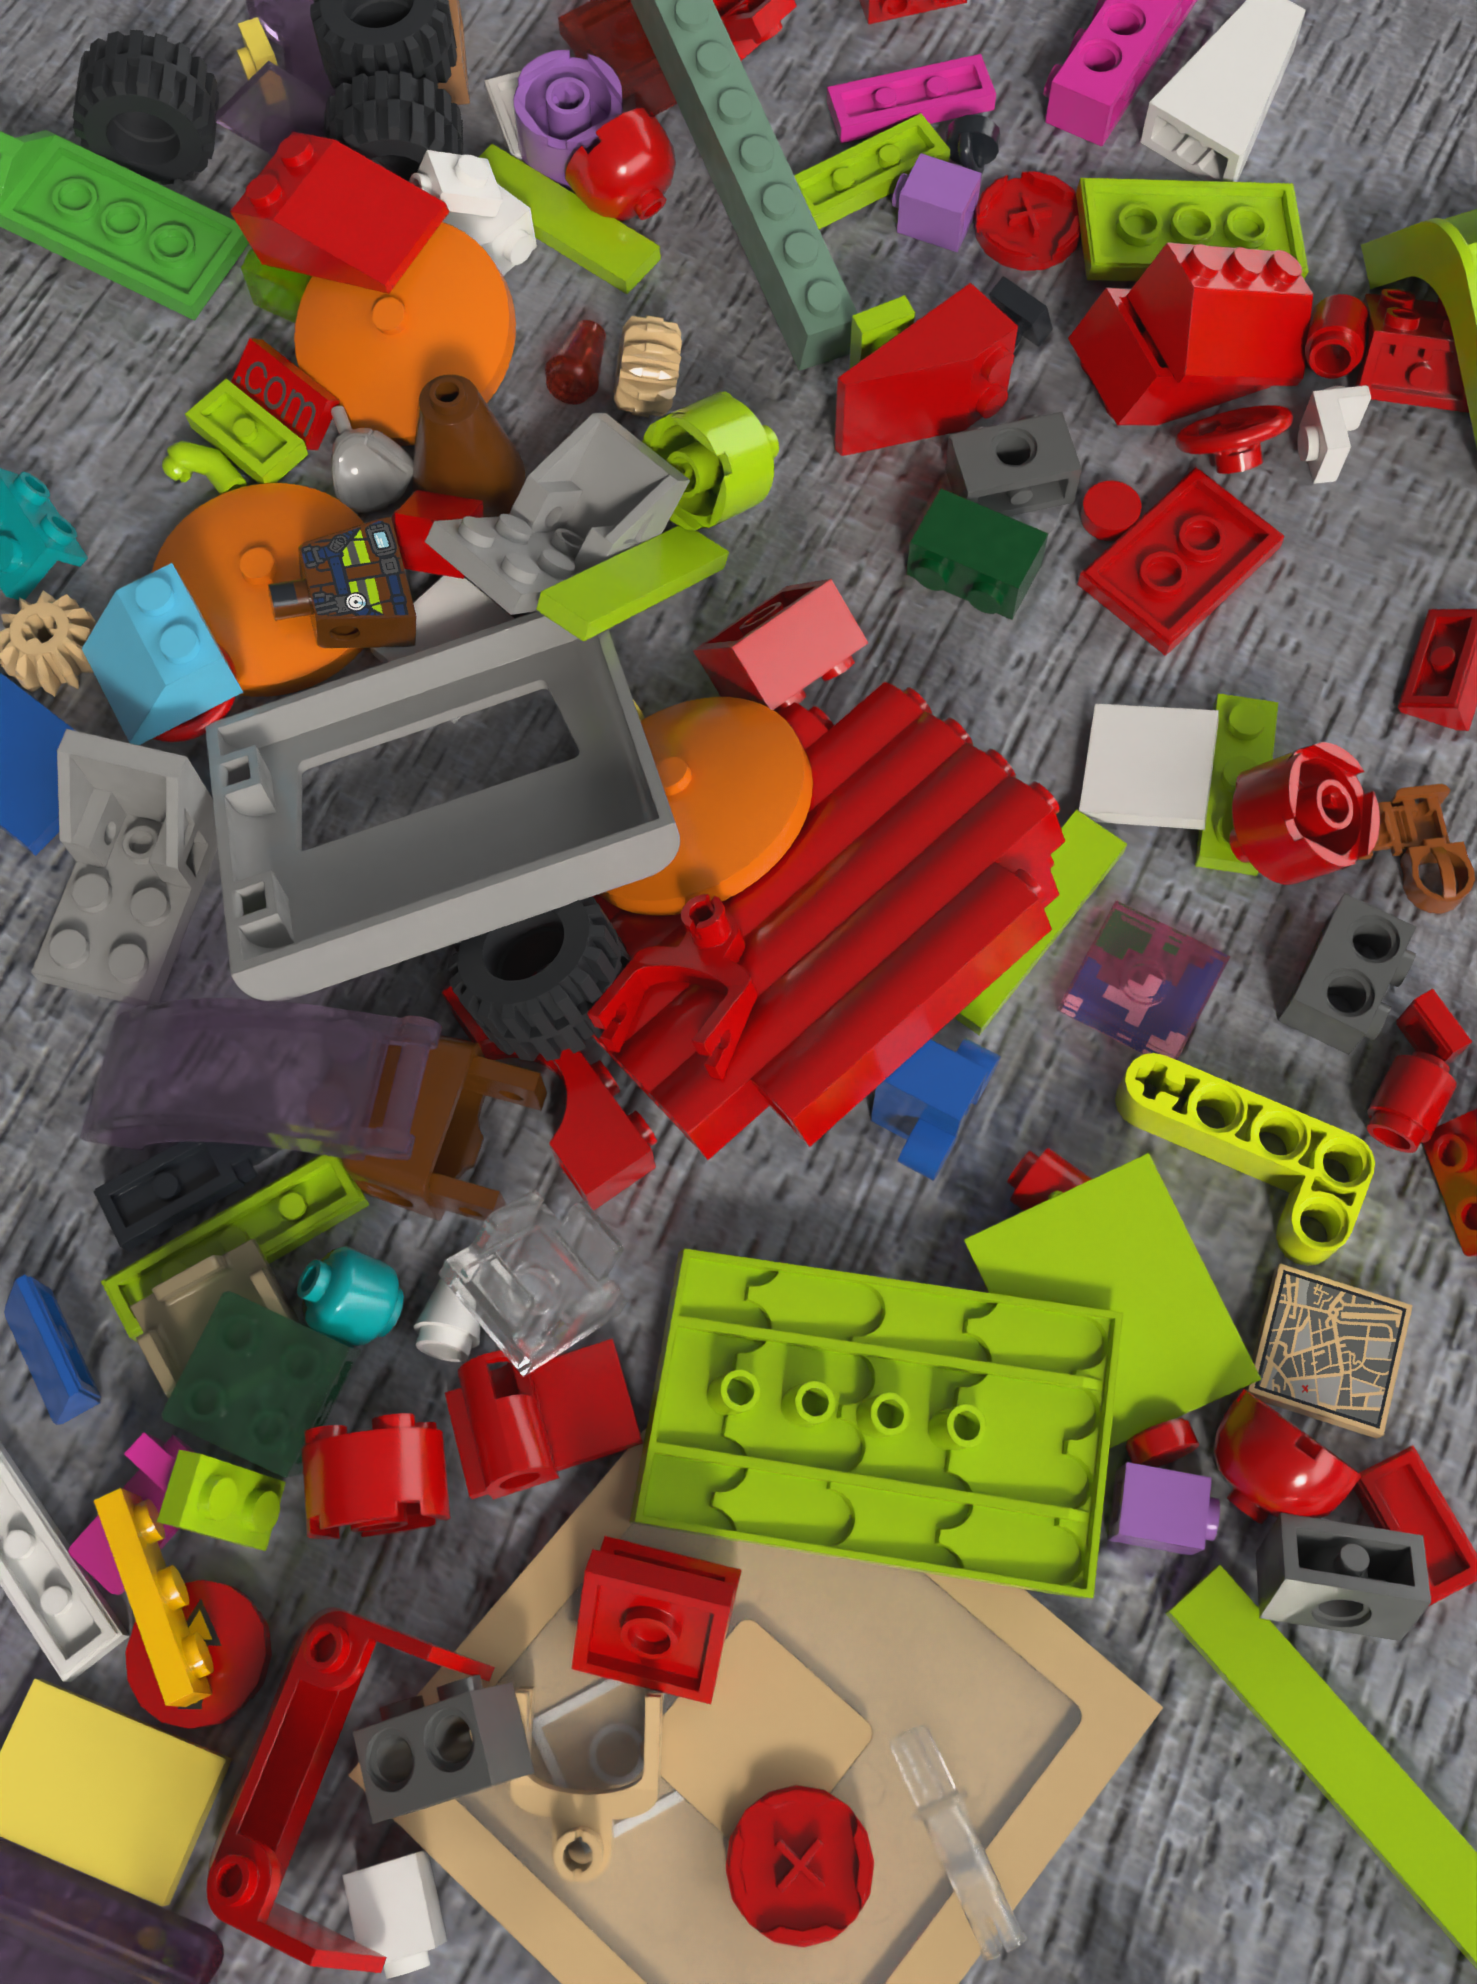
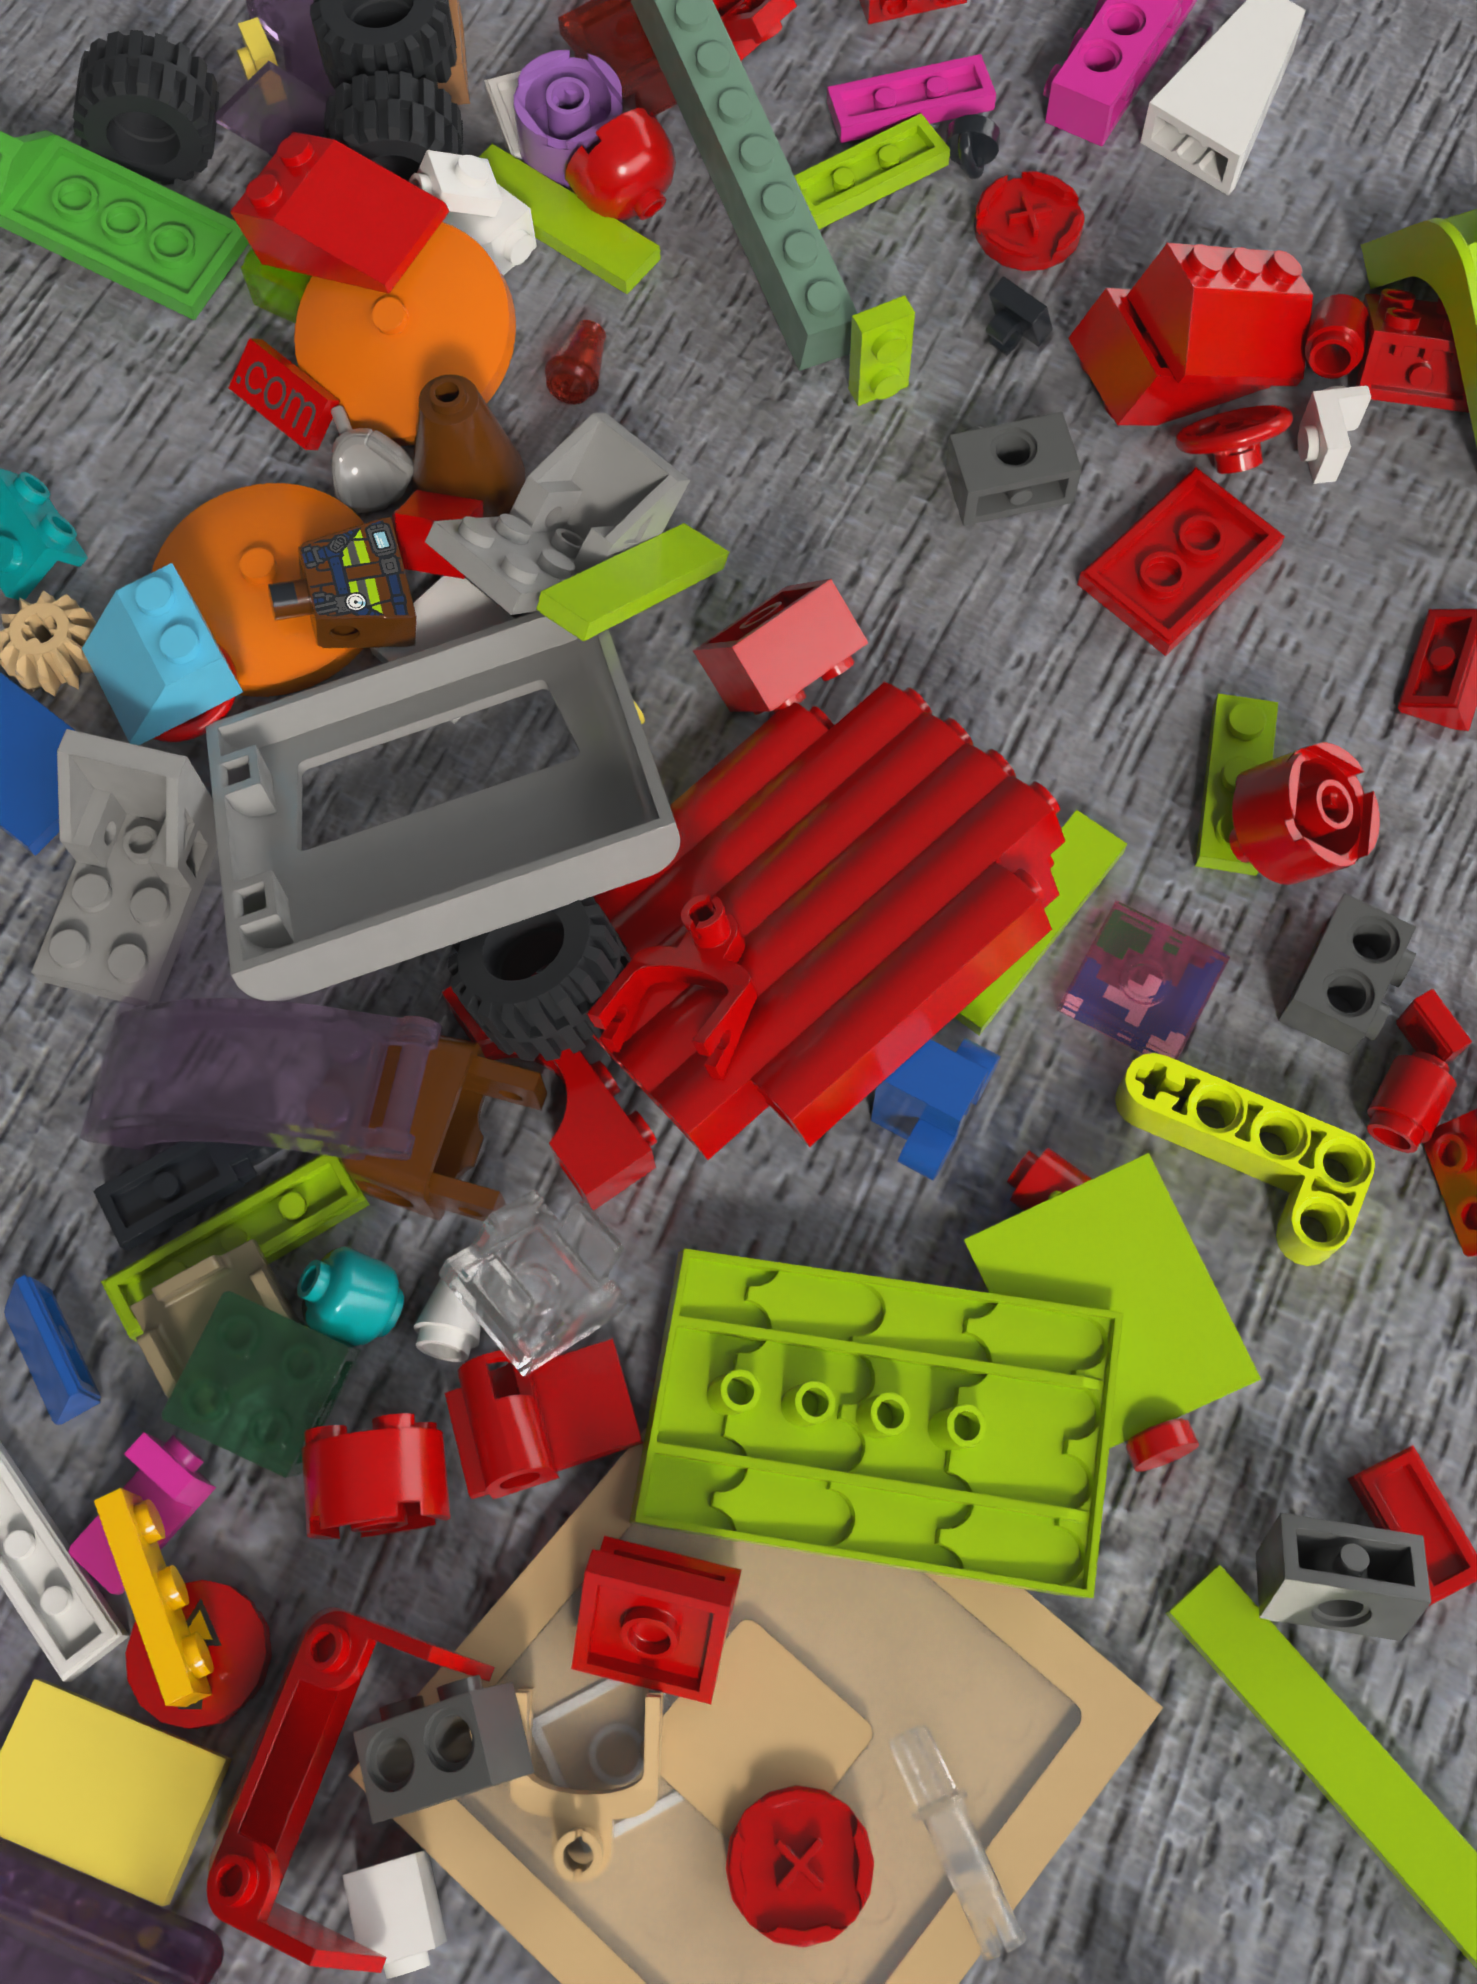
(211, 462): lime arm -> none
(221, 1500): lime plate -> none
(246, 433): lime plate -> none
(647, 366): tan gear -> none
(721, 453): lime brick -> none
(735, 795): orange dish -> none
(928, 377): red slope -> none
(937, 202): medium lavender brick -> none
(976, 554): dark green brick -> none
(1110, 510): red tile -> none
(1133, 219): lime tile -> none
(1149, 766): white tile -> none
(1163, 1509): medium lavender brick -> none
(1277, 1464): red cylinder -> none
(1329, 1350): tile -> none
(1424, 835): dark orange piece -> none

